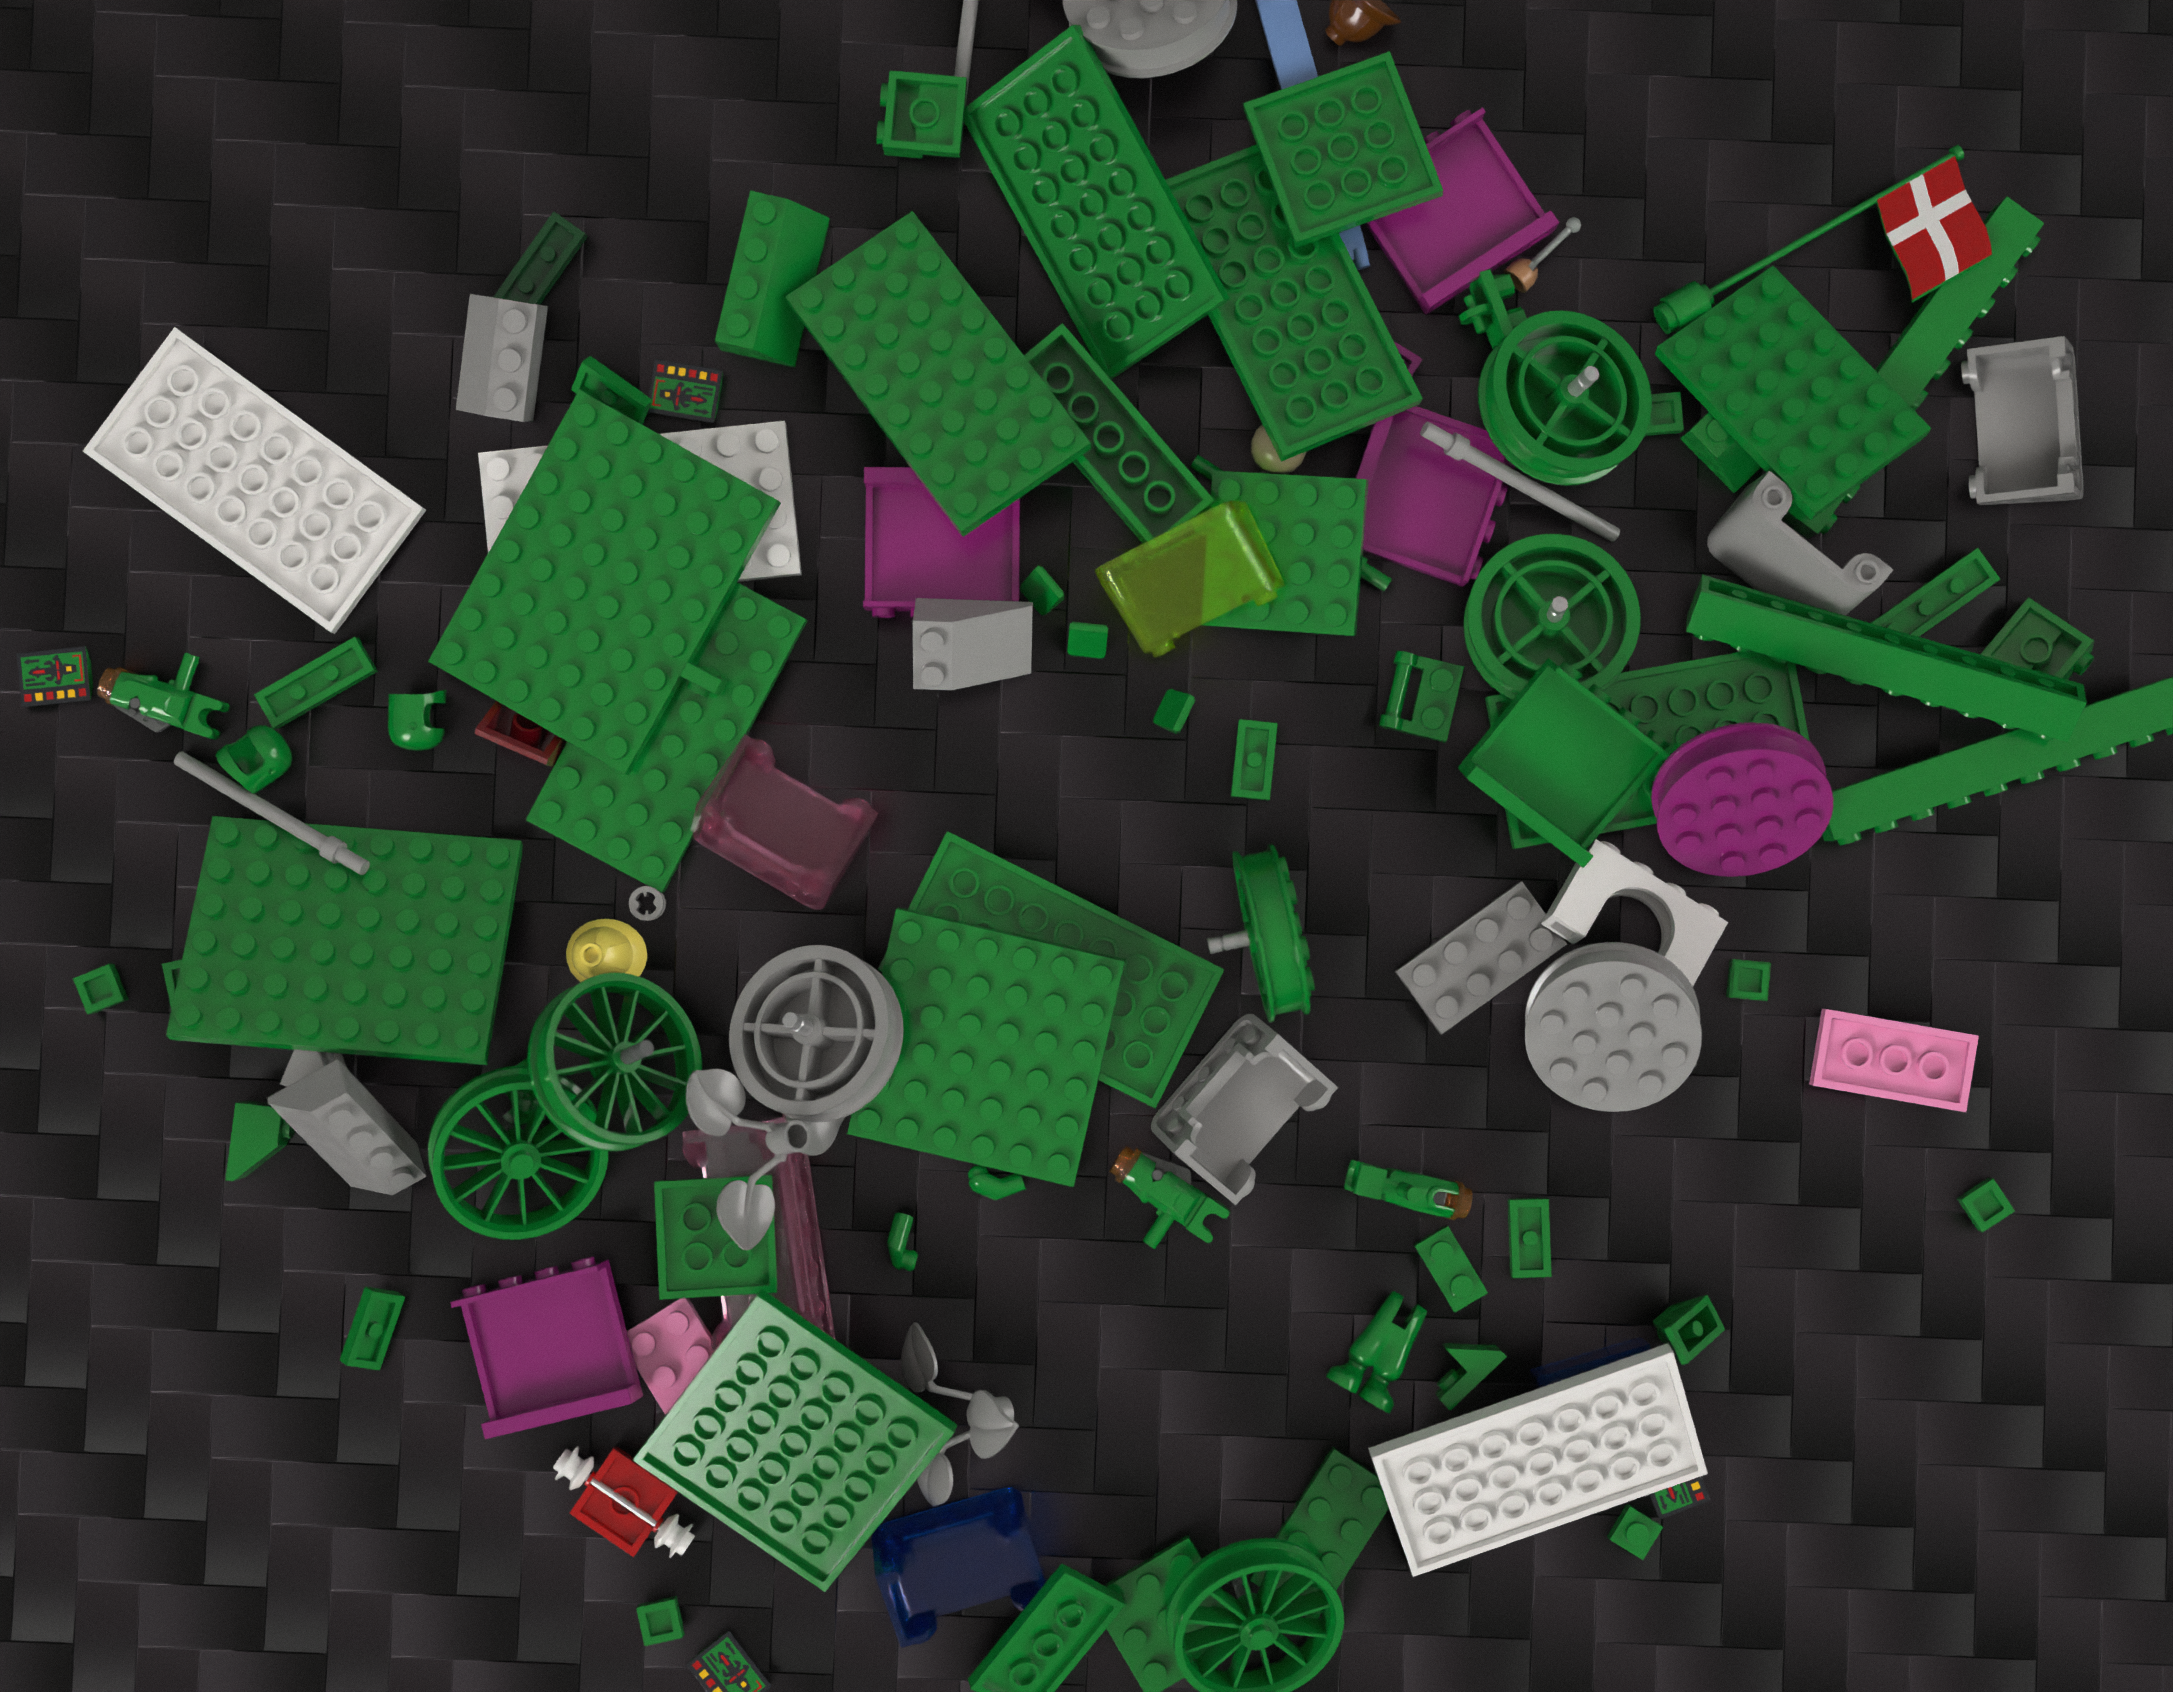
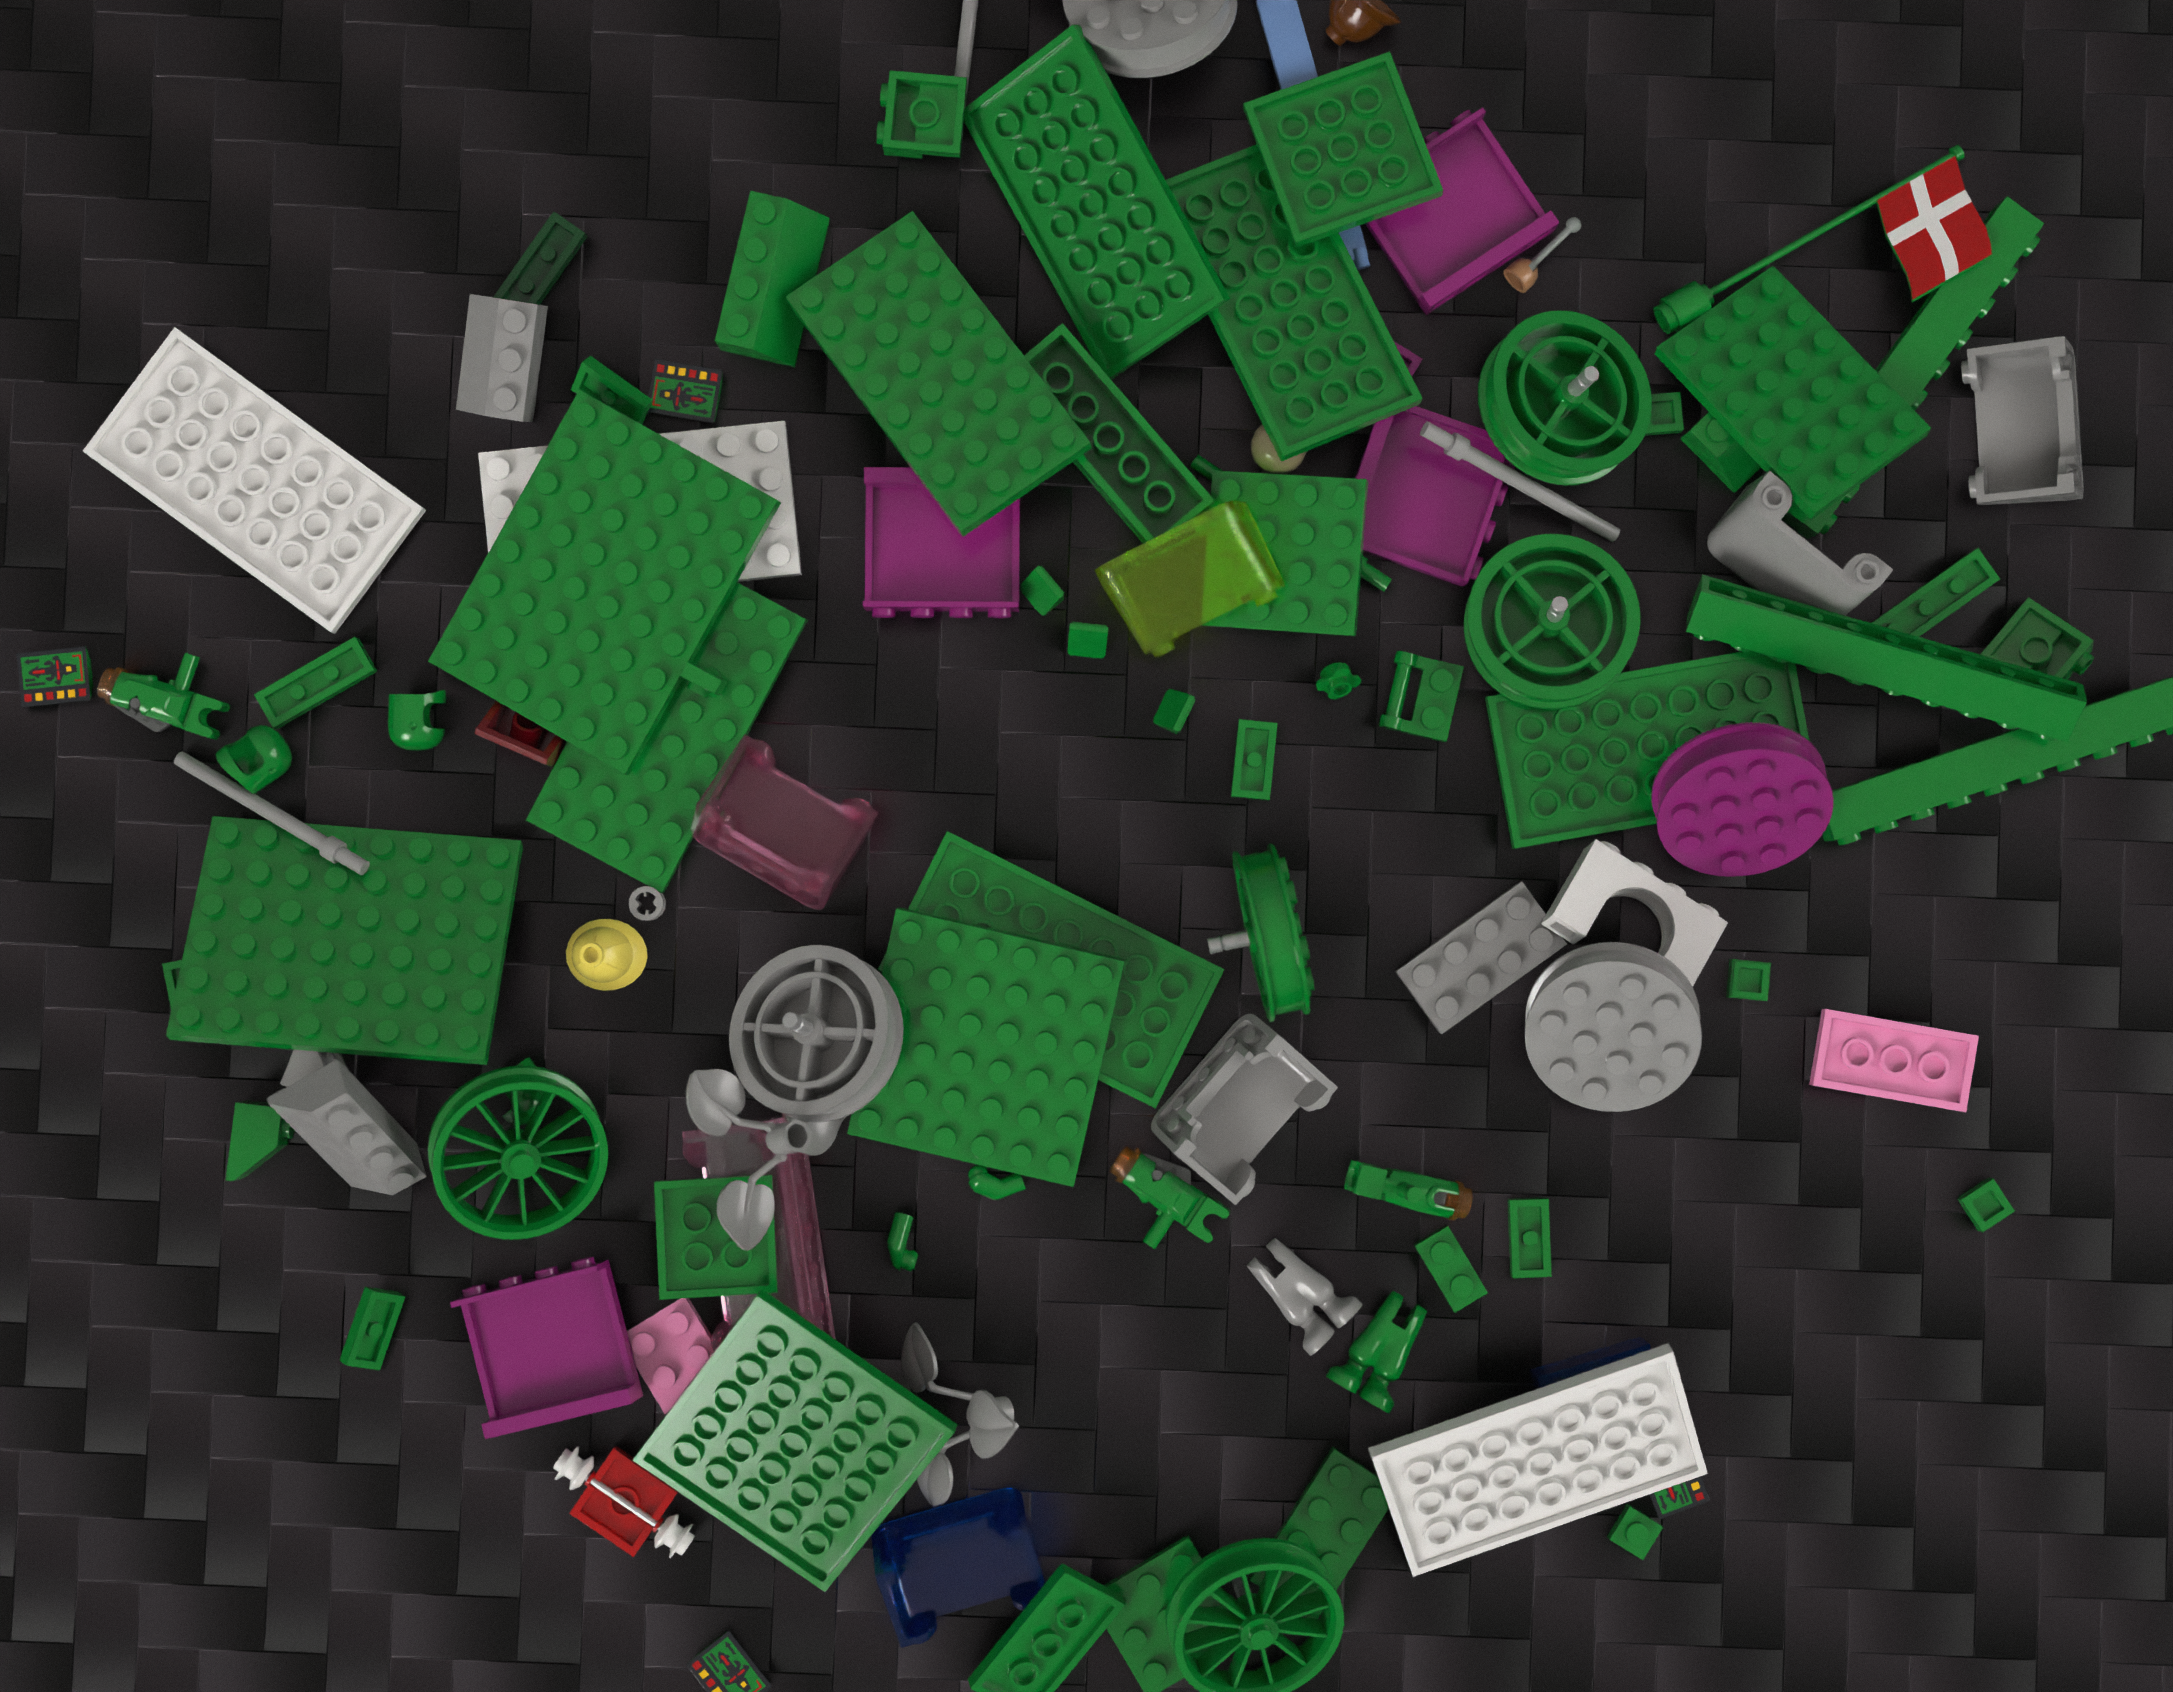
(100, 988): green plate -> none
(613, 1061): green wheel -> none
(660, 1621): green plate -> none
(970, 642): light grey slope -> none
(1299, 1290): none -> light grey piece
(1337, 680): none -> green plate
(1476, 1364): green slope -> none
(1487, 308): green hips -> none
(1564, 759): green panel -> none
(1689, 1327): green slope -> none

